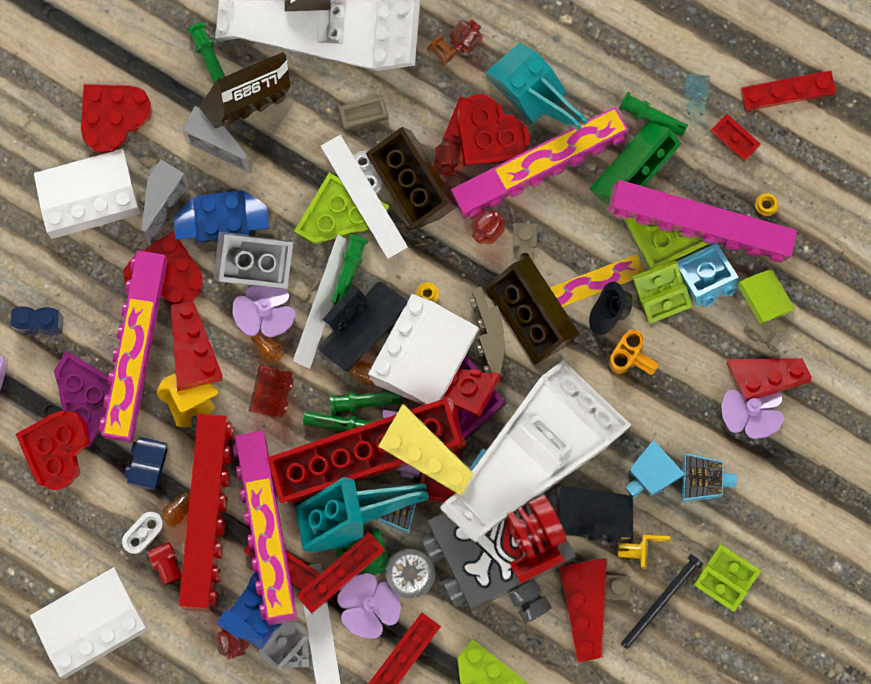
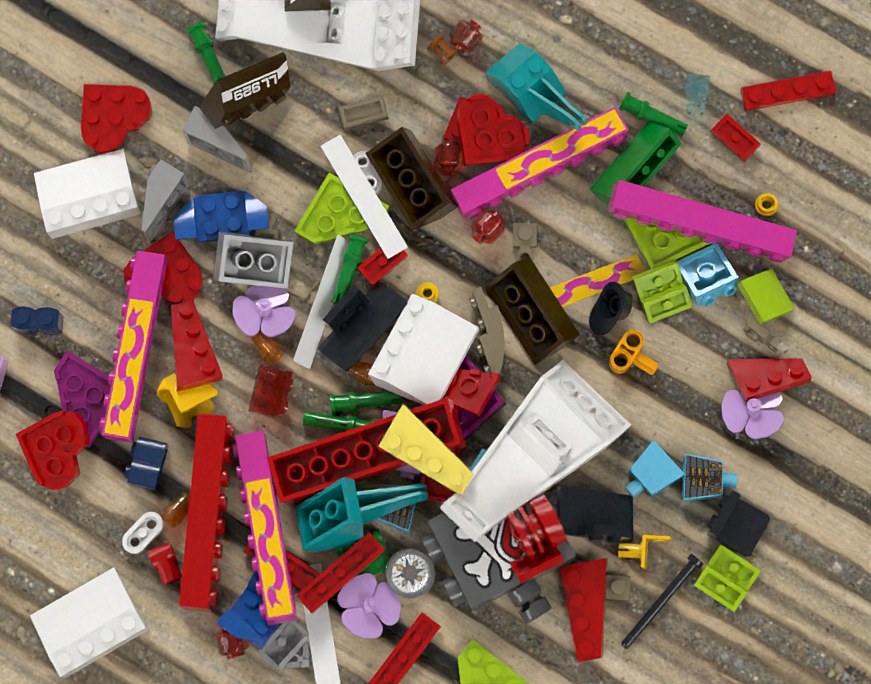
(378, 265): none -> red plate
(737, 524): none -> black bracket

